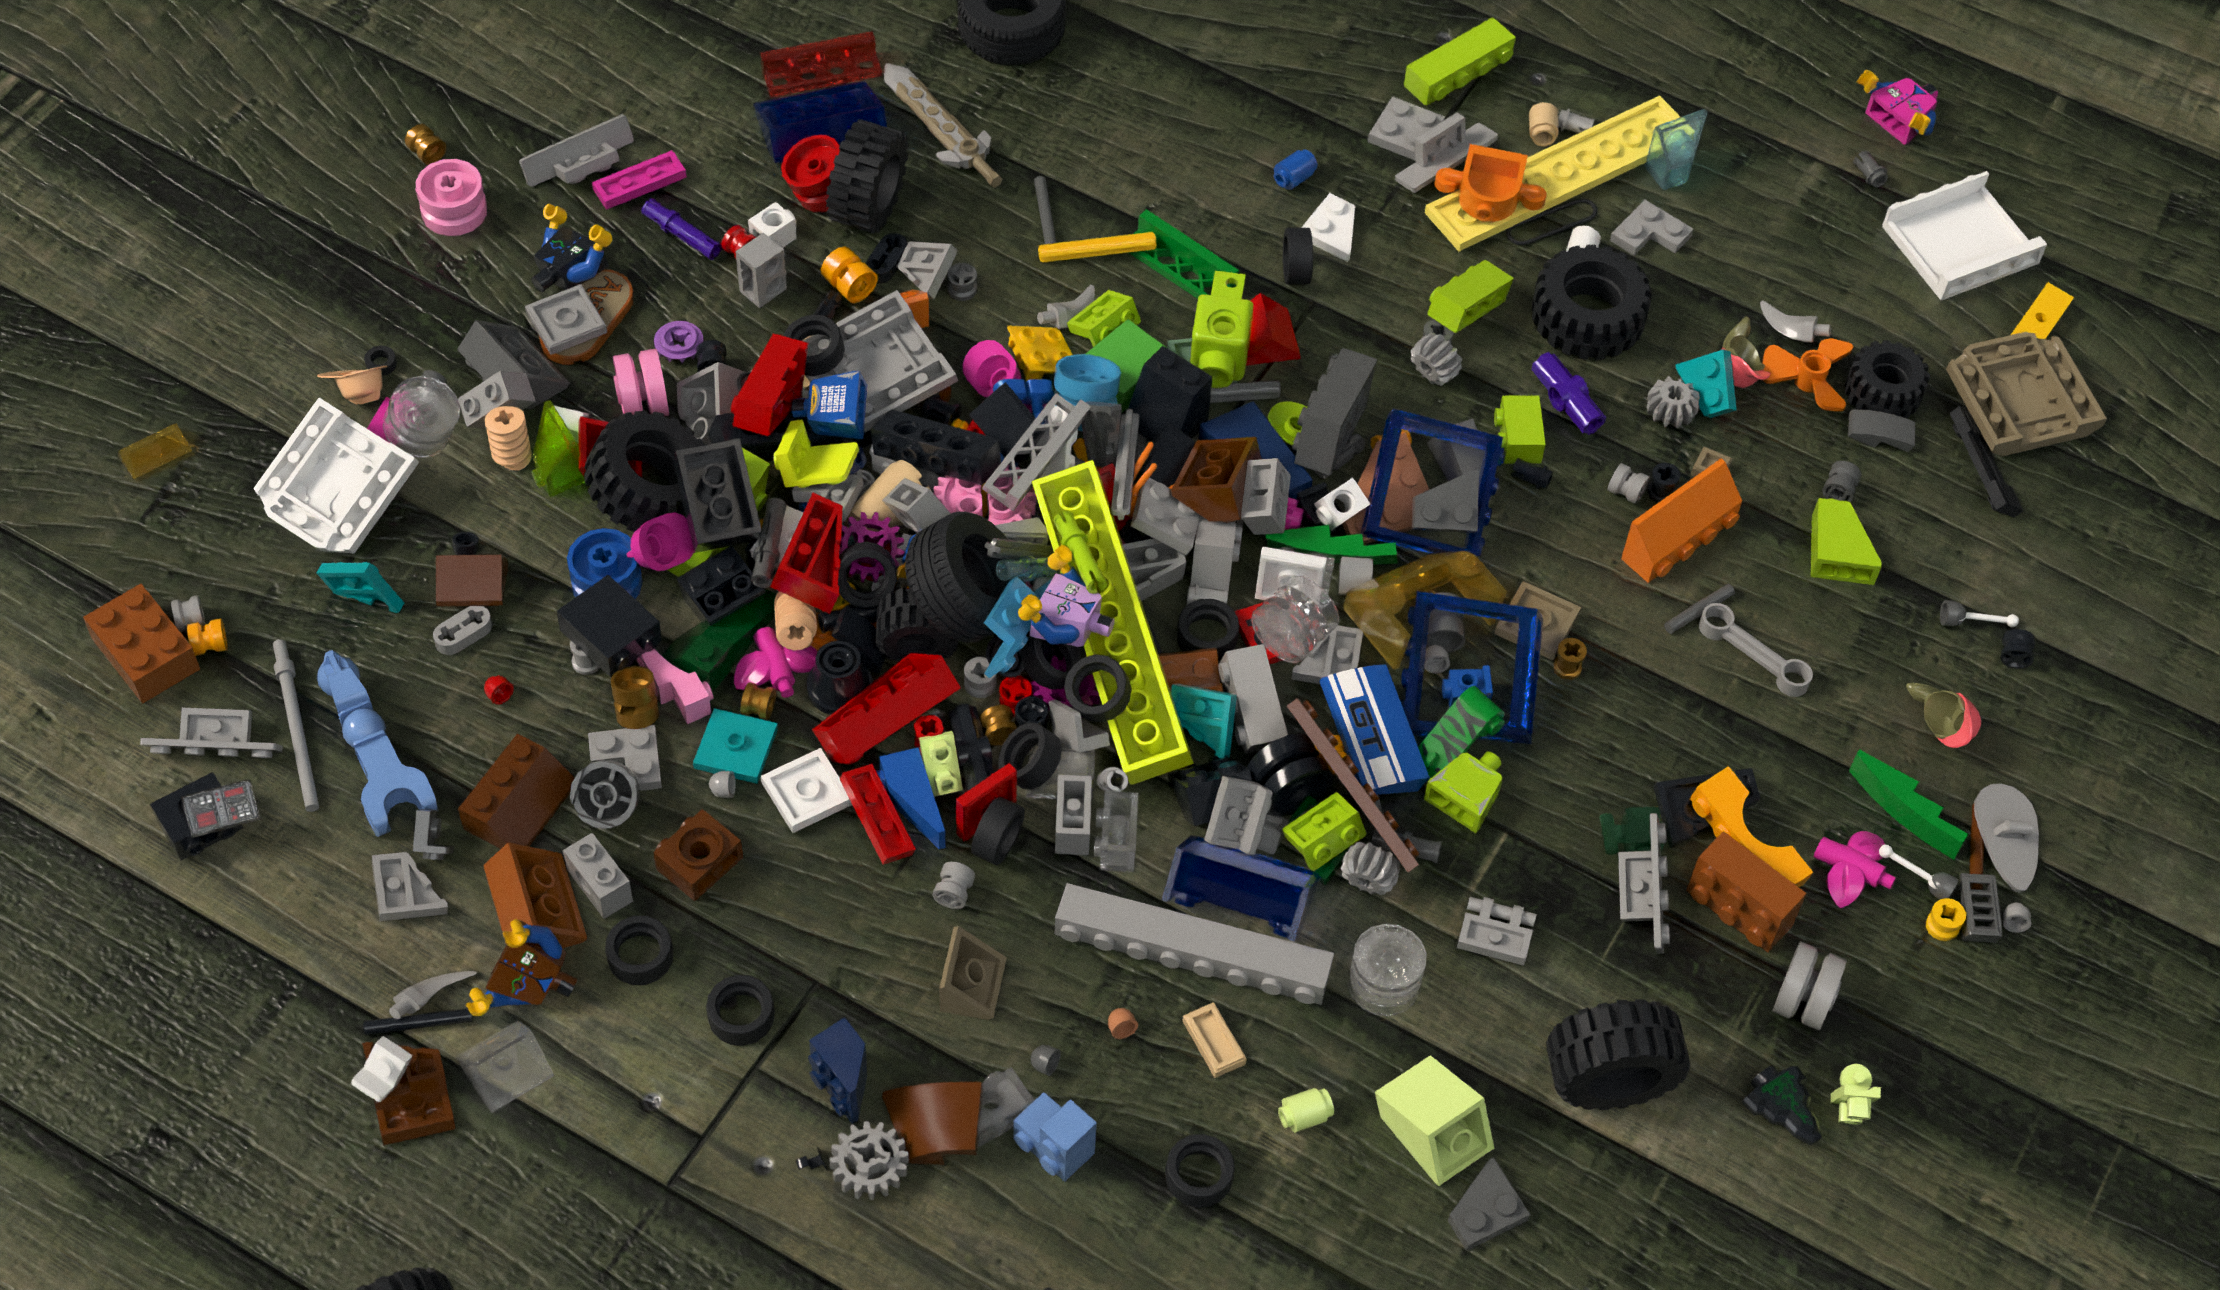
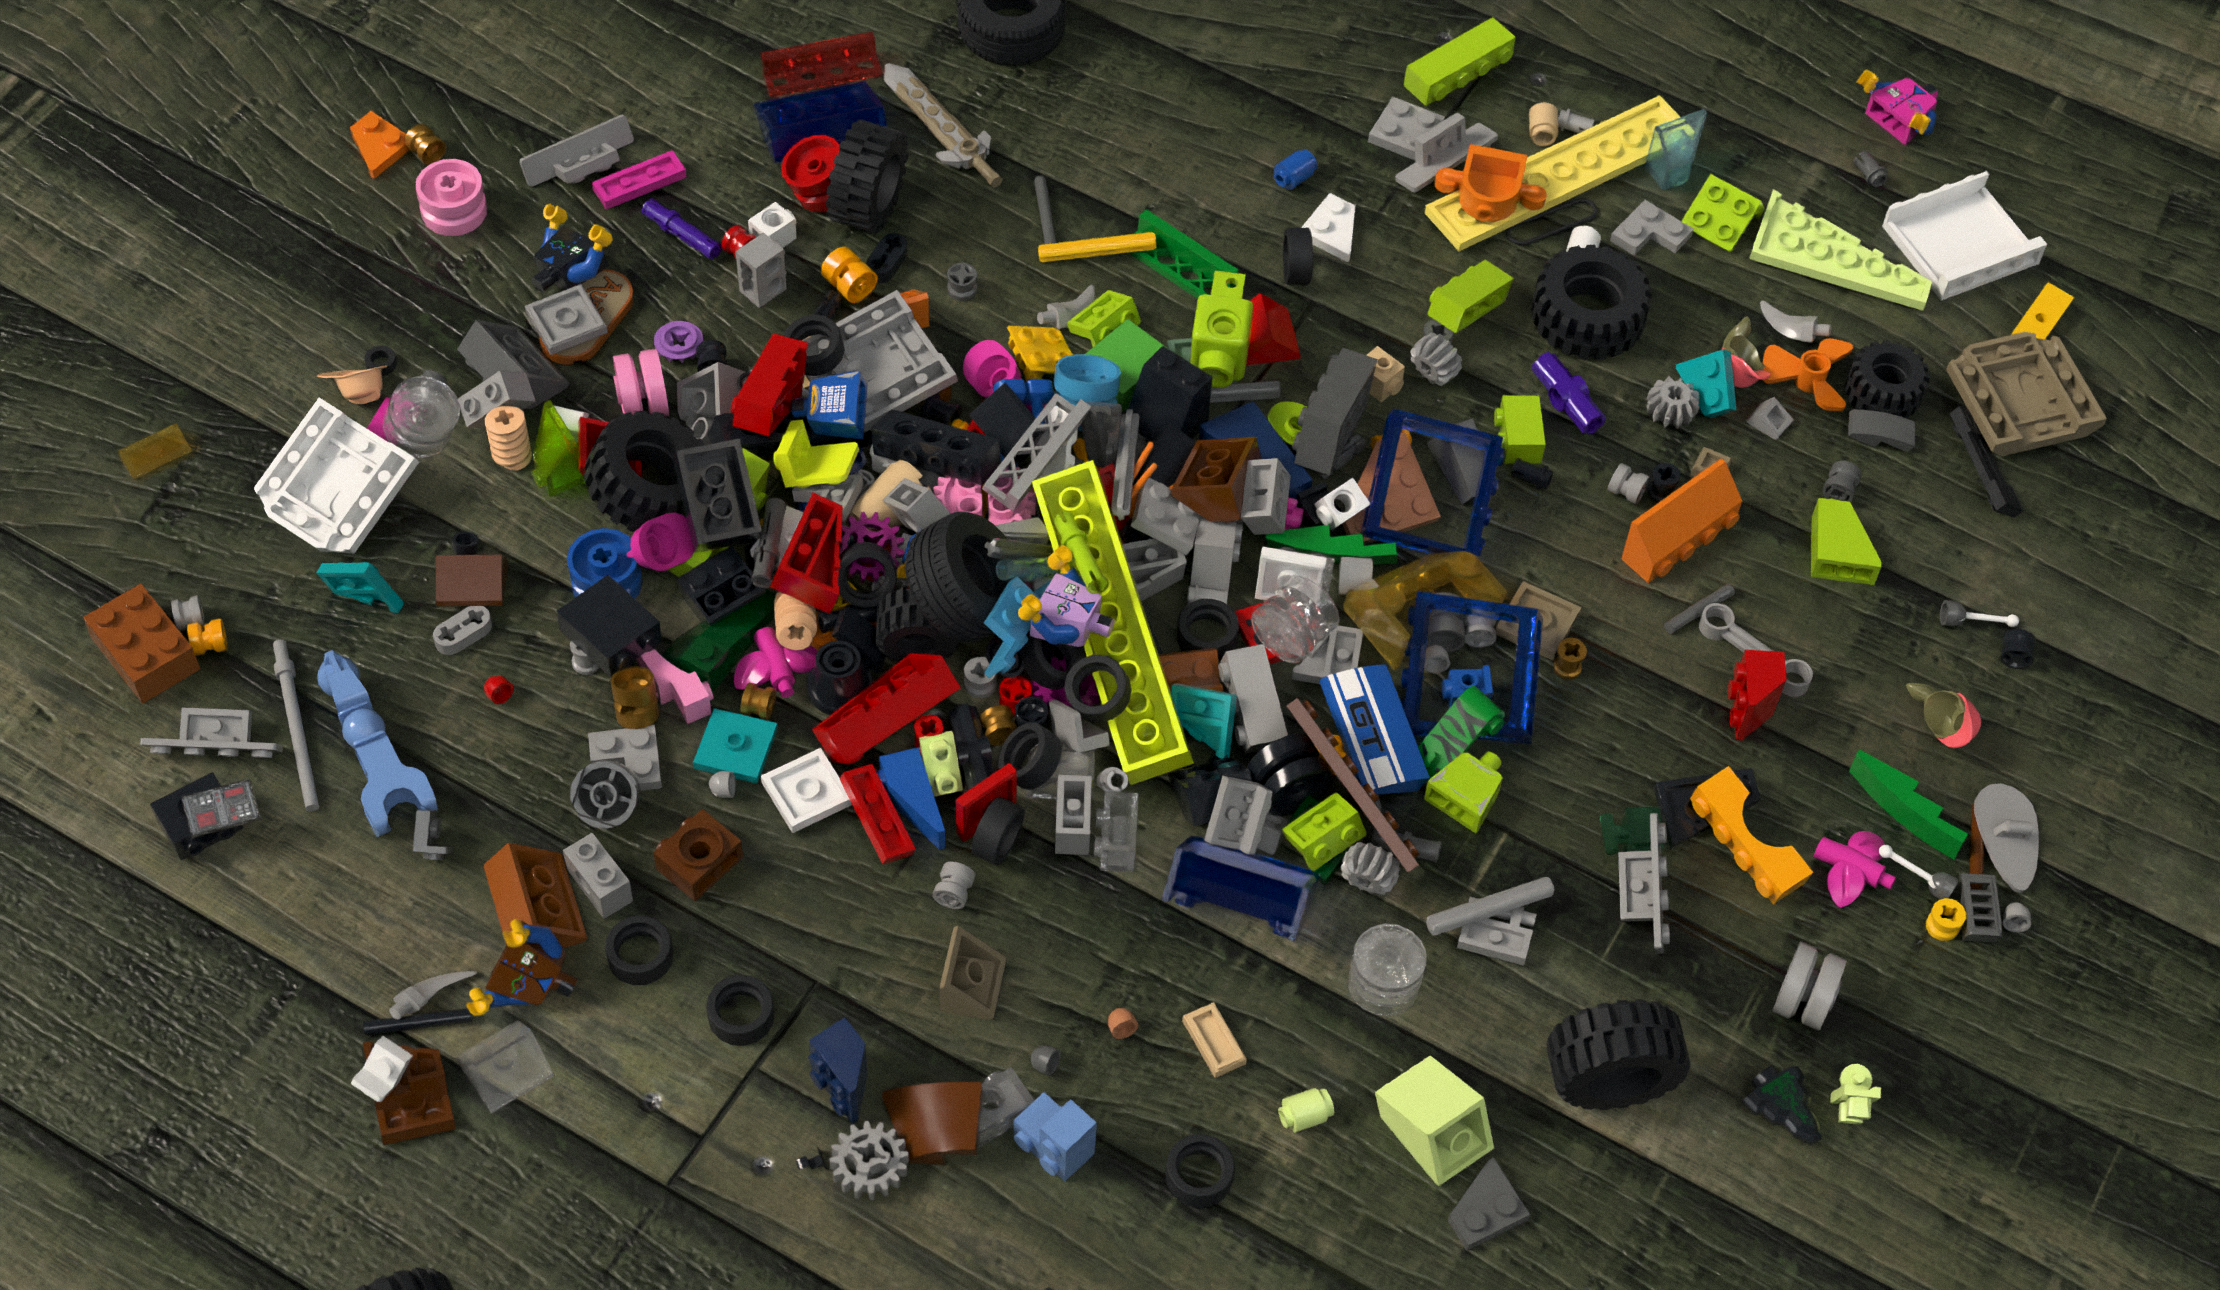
(378, 142): none -> orange wing
(403, 889): light grey wing -> none
(516, 795): reddish brown slope -> none
(927, 264): light grey wing -> none
(1193, 944): light grey brick -> none
(1387, 375): none -> tan brick
(1448, 506): dark grey wing -> none
(1479, 631): none -> light grey wheel
(1490, 906): none -> light grey axle
(1722, 213): none -> lime bracket
(1745, 892): dark orange brick -> none
(1755, 690): none -> red slope
(1770, 418): none -> light grey slope
(1830, 254): none -> yellowish green wing

